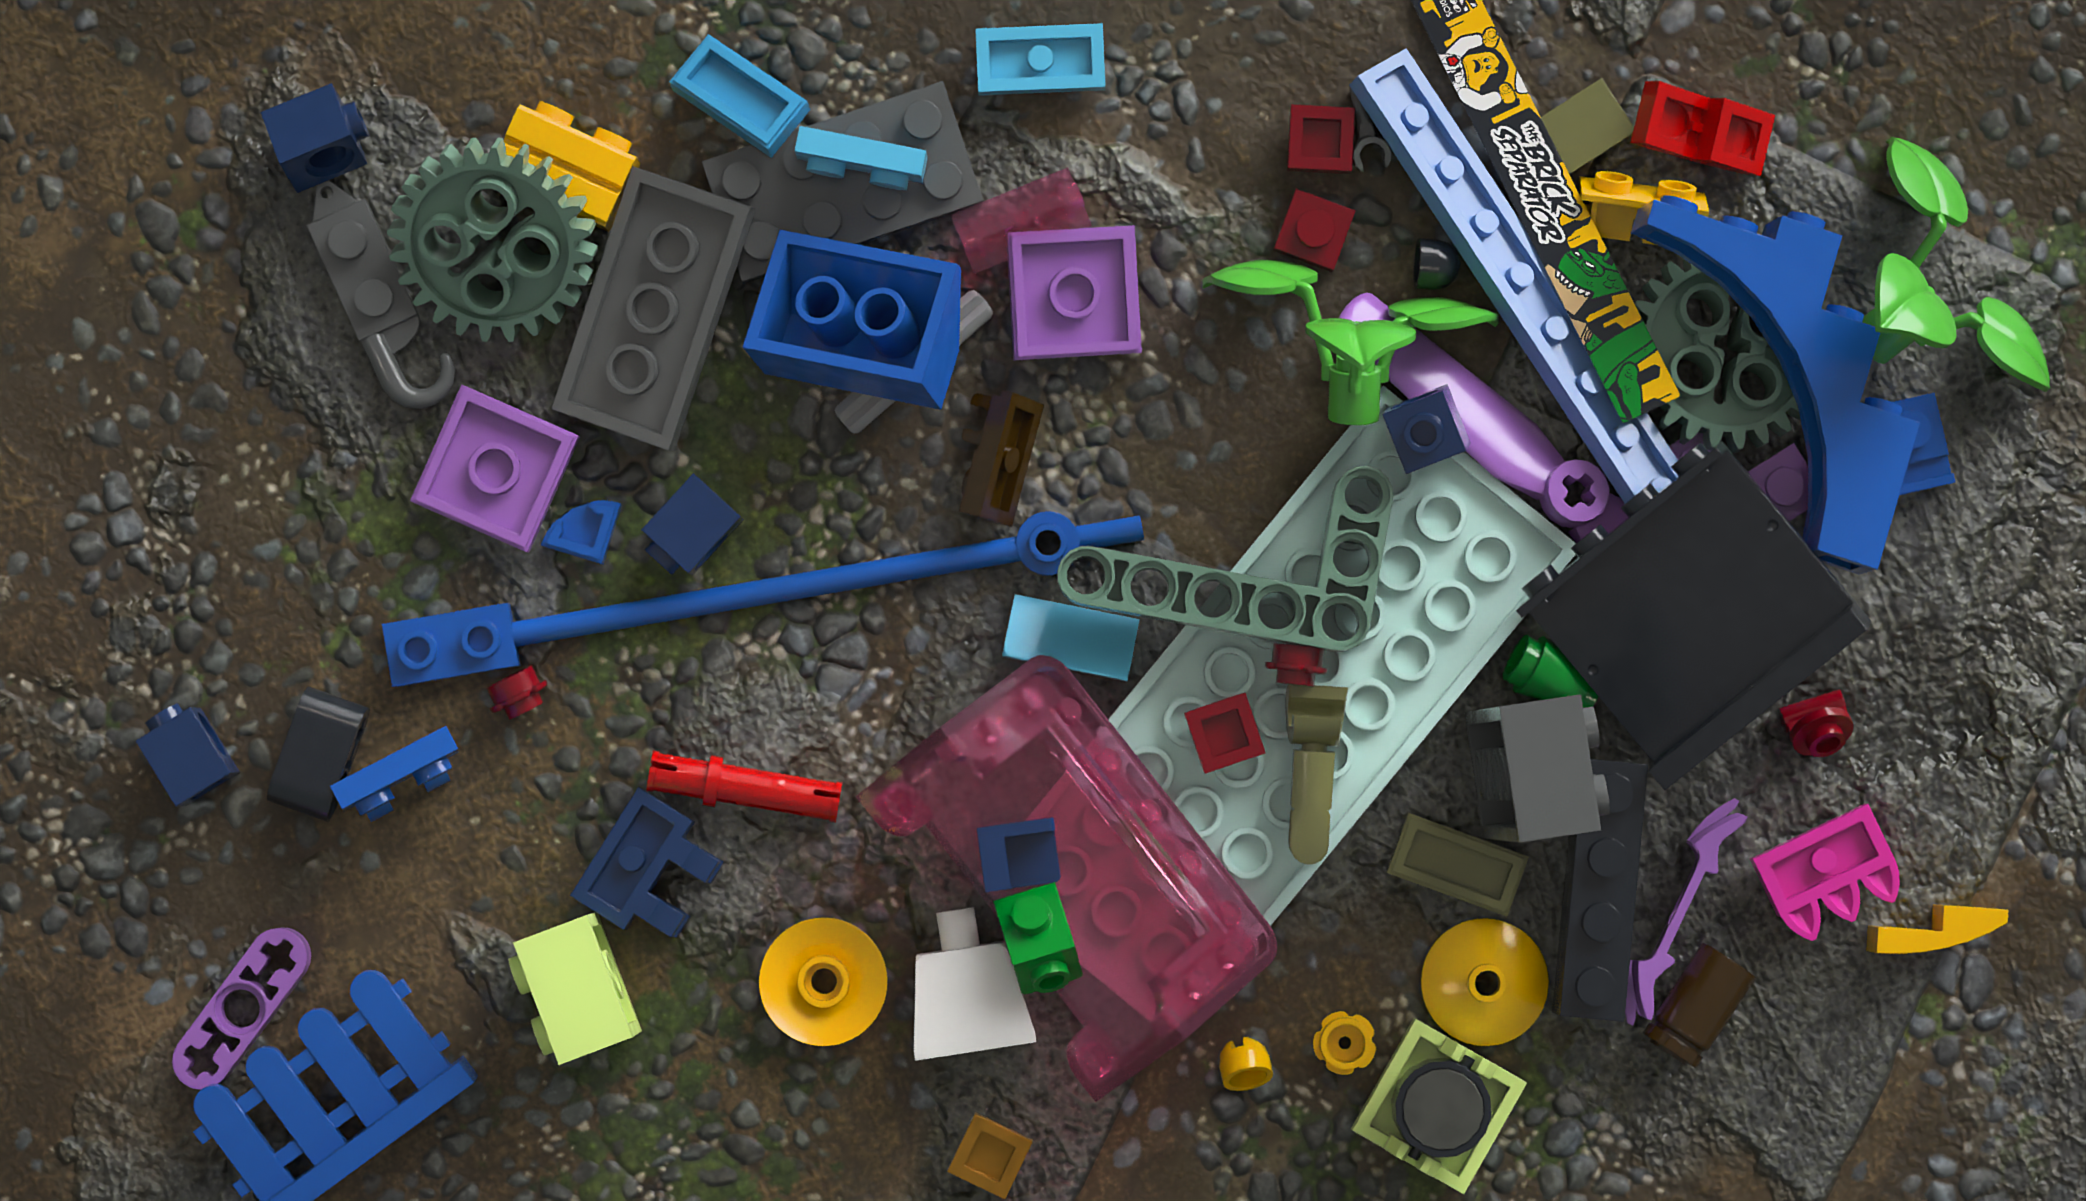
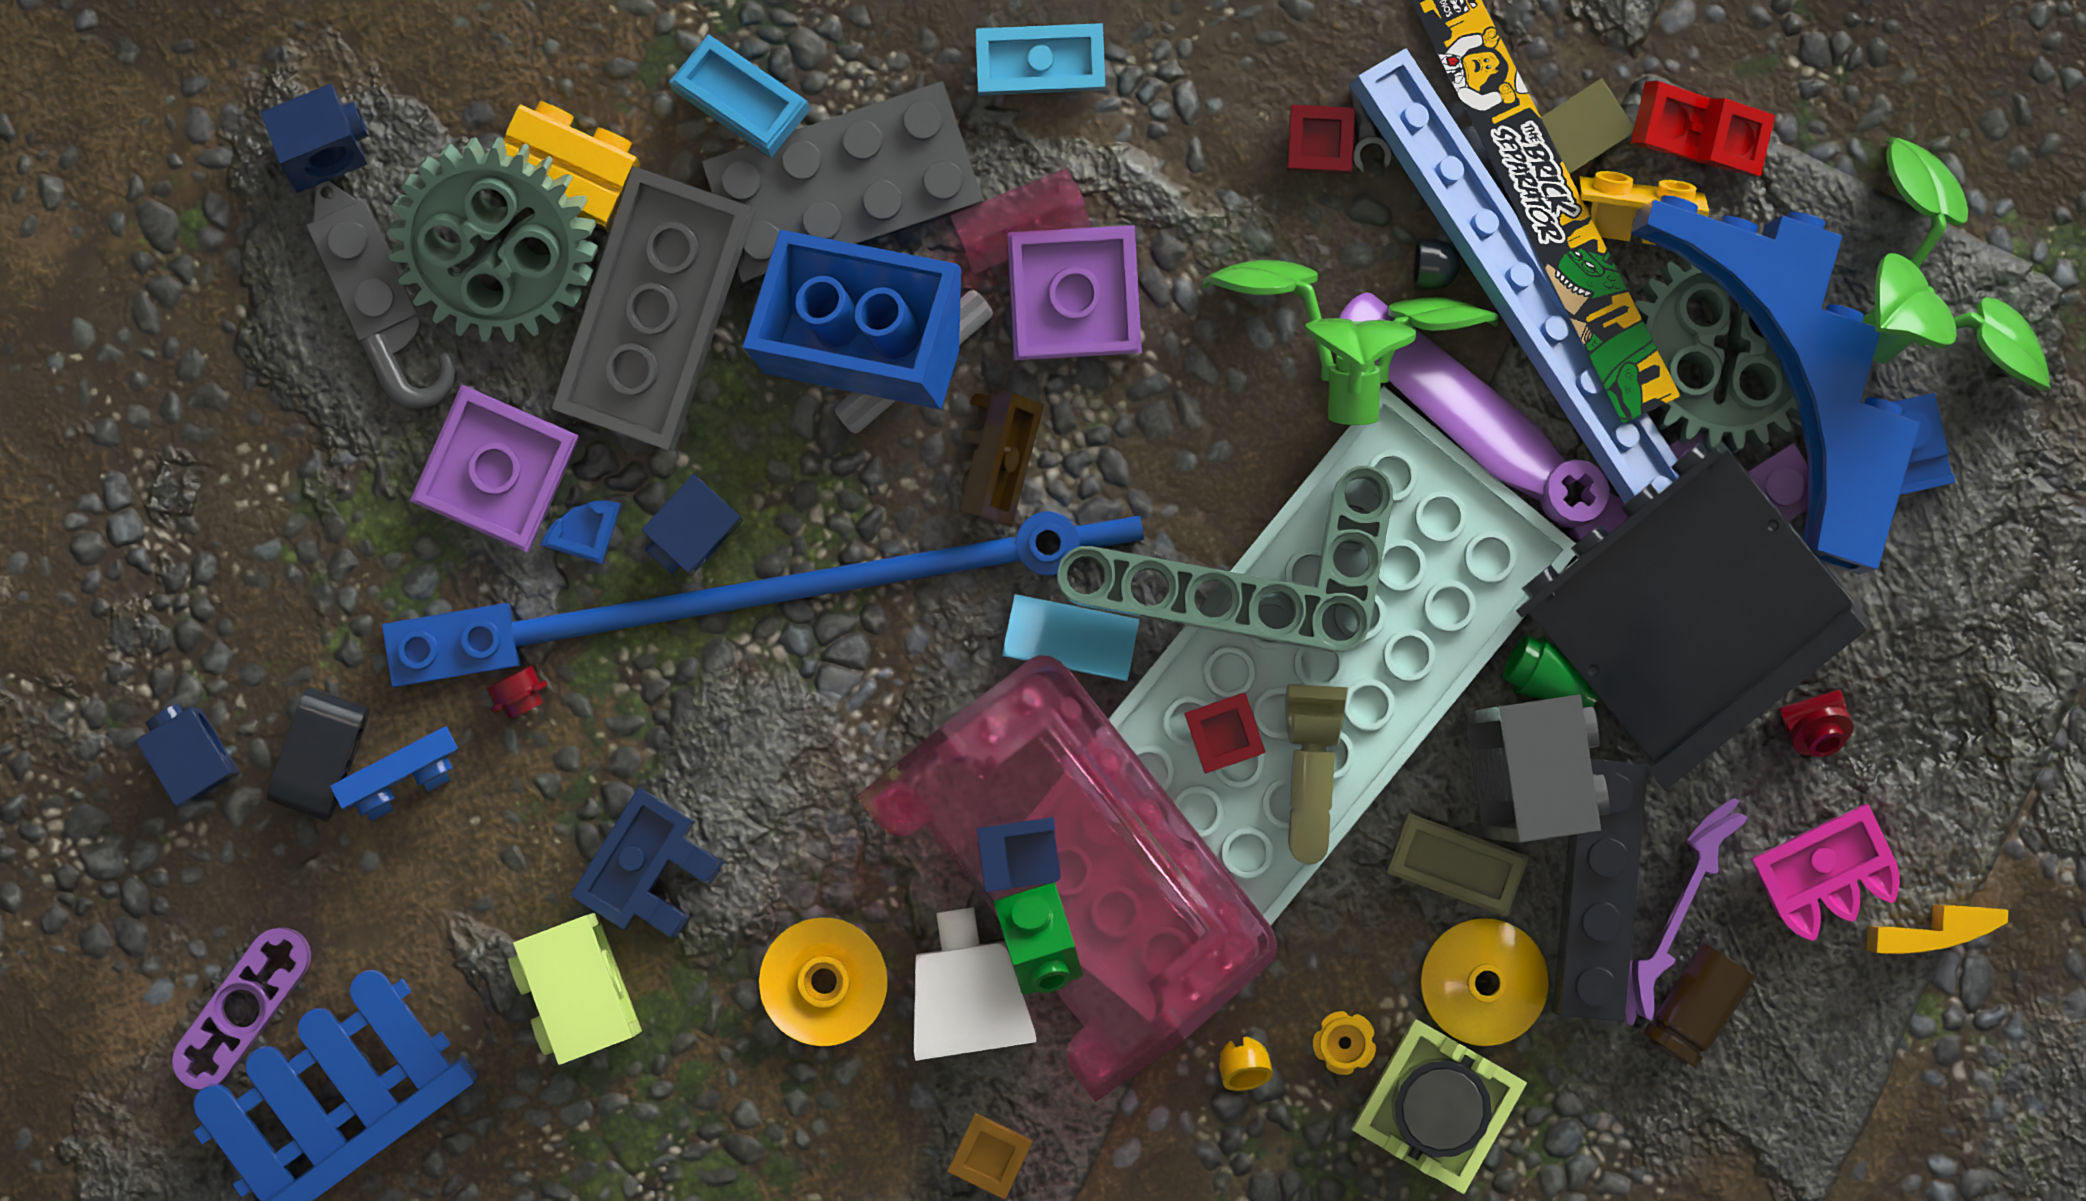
(743, 786): red pin -> none
(833, 152): medium azure plate -> none
(1297, 664): dark red plate -> none
(1314, 230): dark red plate -> none
(1426, 429): dark blue brick -> none

